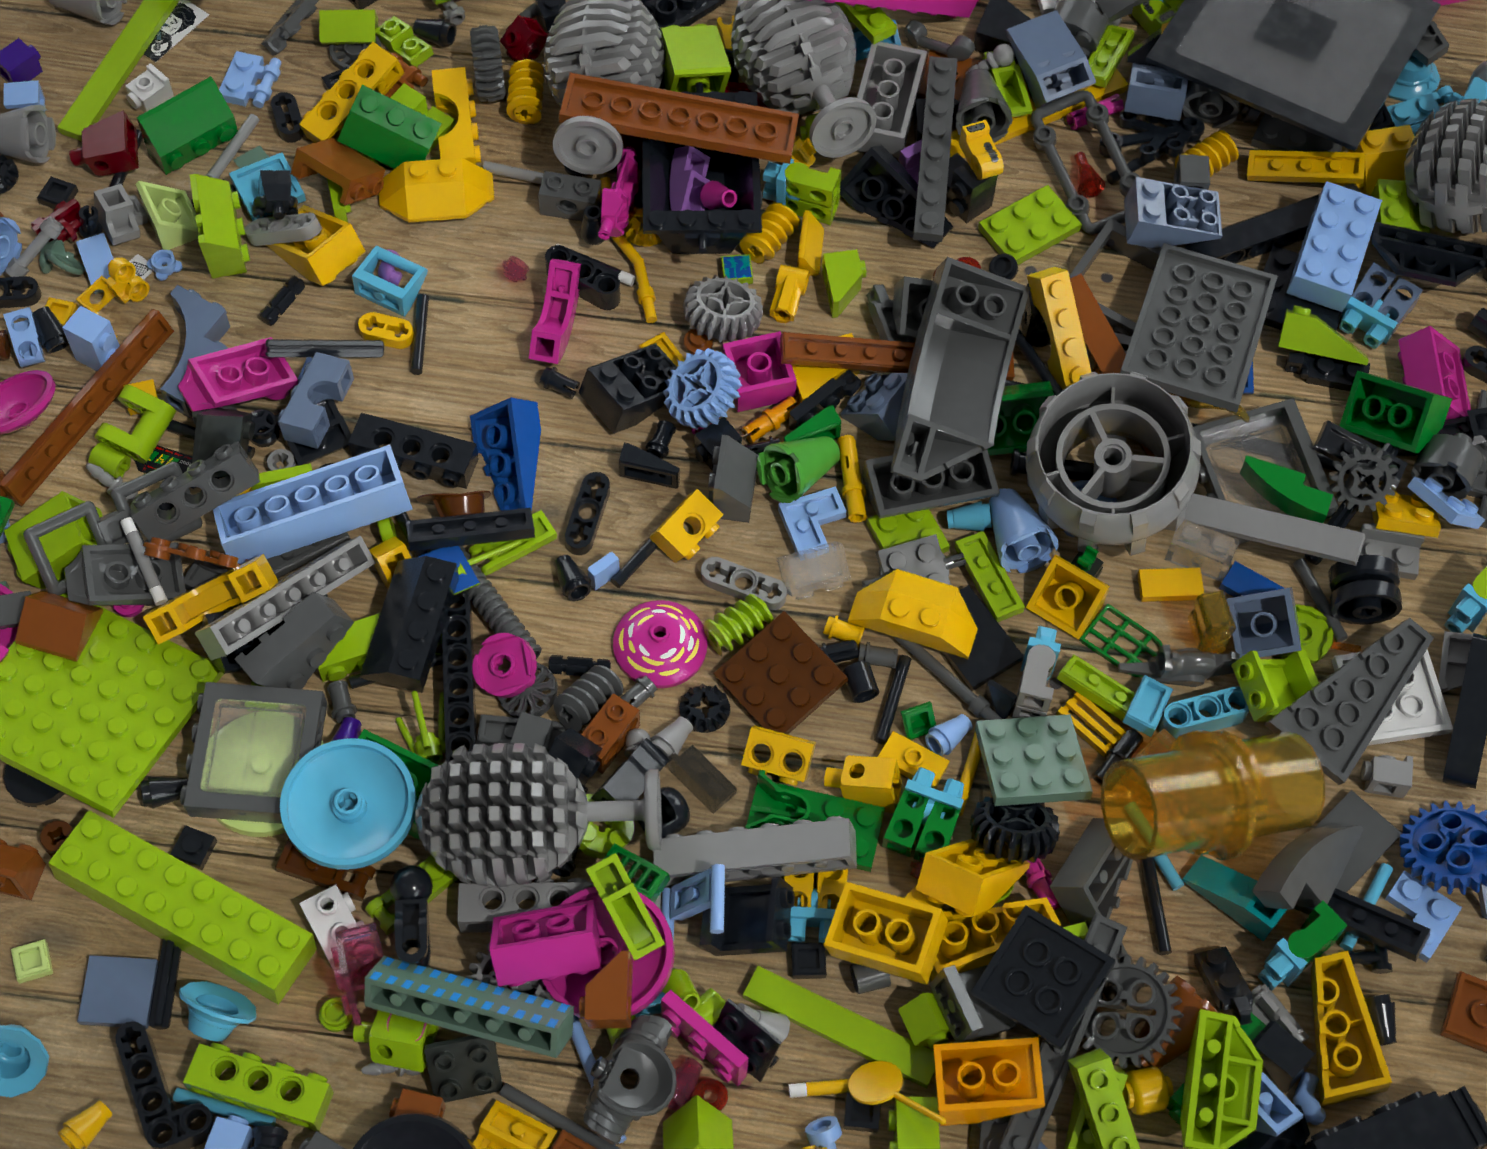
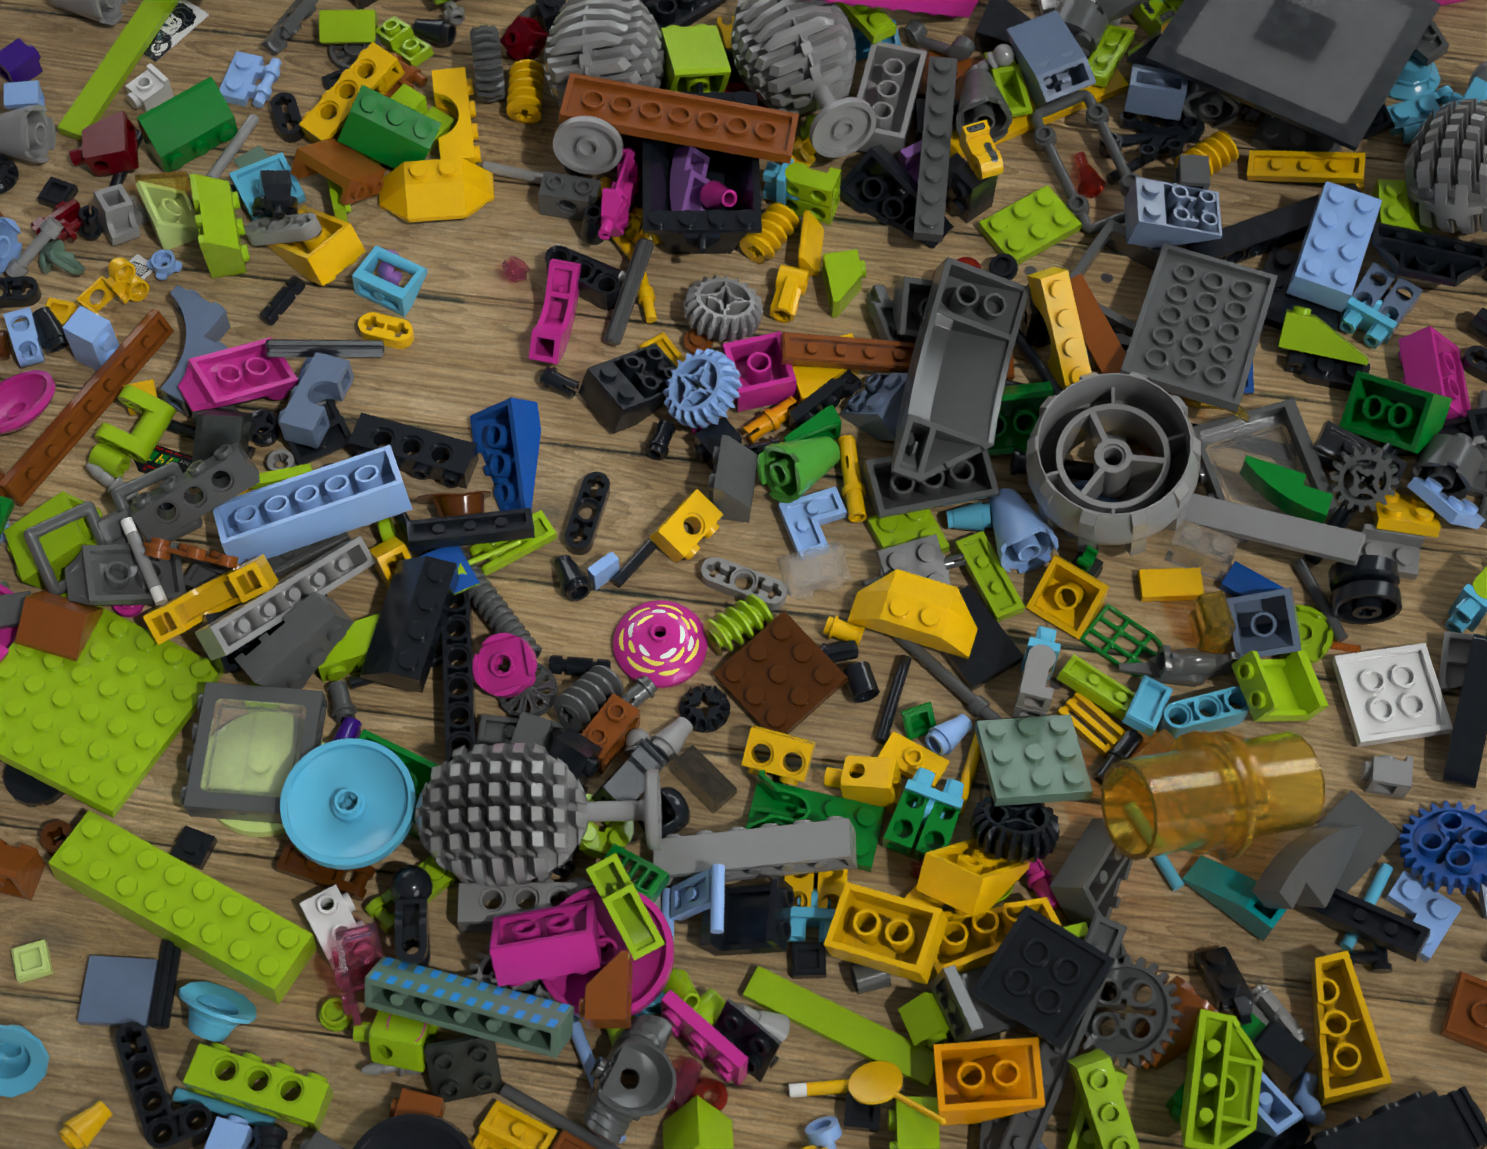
(95, 257): light blue slope -> none
(161, 790): black cone -> none
(176, 180): none -> clear yellow piece
(419, 334): black bar -> none
(426, 743): lime plant -> none
(629, 292): none -> dark grey axle
(645, 467): black slope -> none
(737, 267): tile -> none
(878, 655): dark grey pin -> none
(1000, 699): black slope -> none
(1079, 117): dark pink pin -> none
(1147, 1090): yellow head -> none
(1156, 906): black bar -> none
(1302, 947): hips -> none
(1351, 703): dark grey wing -> none
(1383, 1018): black cone -> none
(1385, 154): yellow slope -> none

